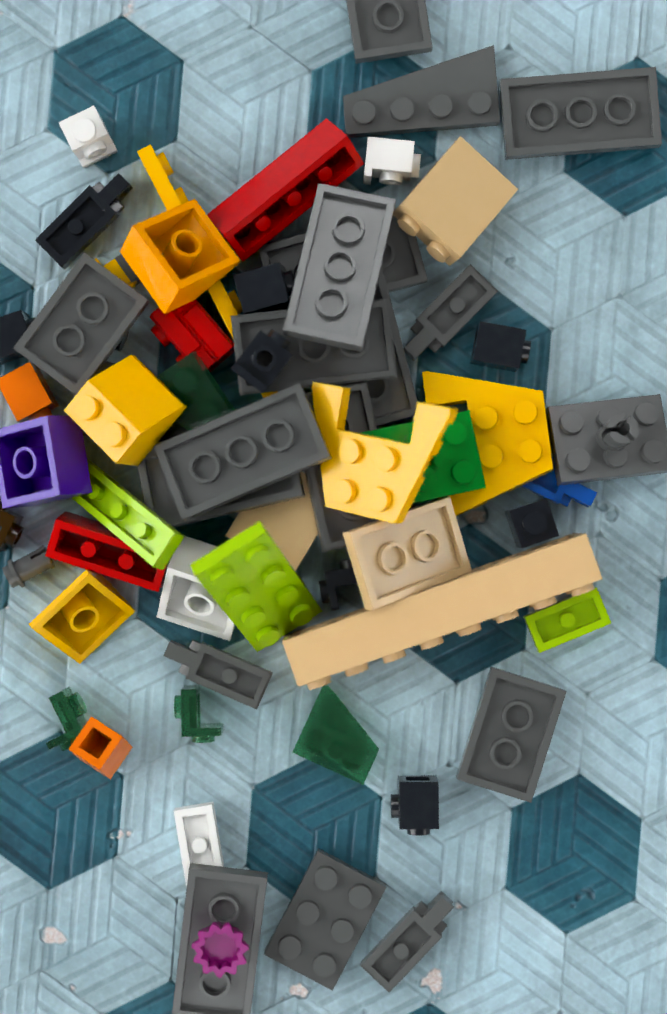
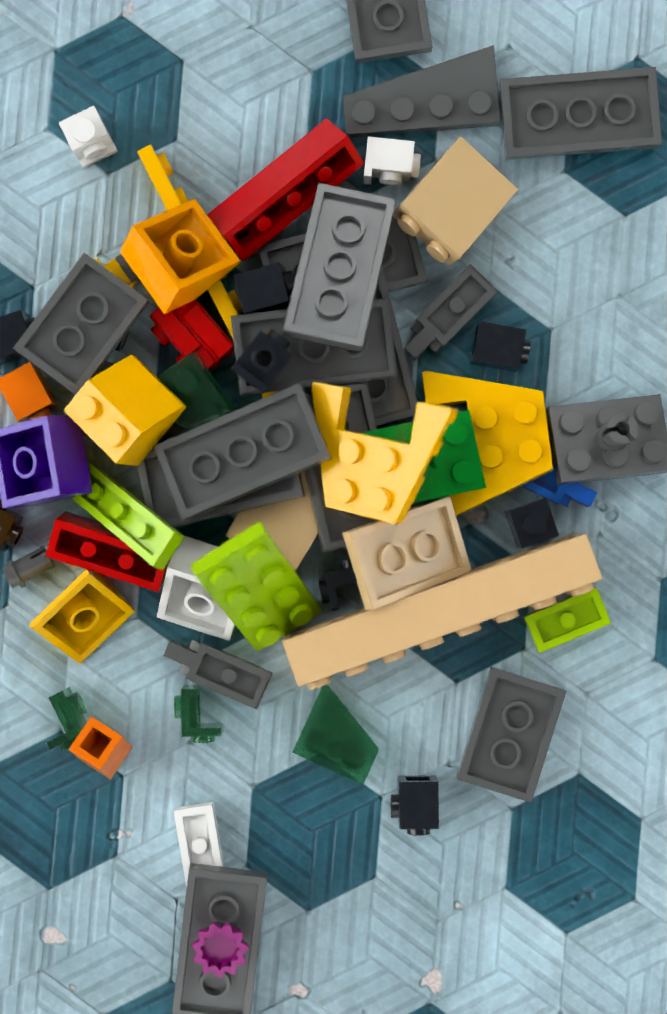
(84, 220): black hinge -> none
(325, 919): dark grey plate -> none
(407, 942): dark grey hinge -> none

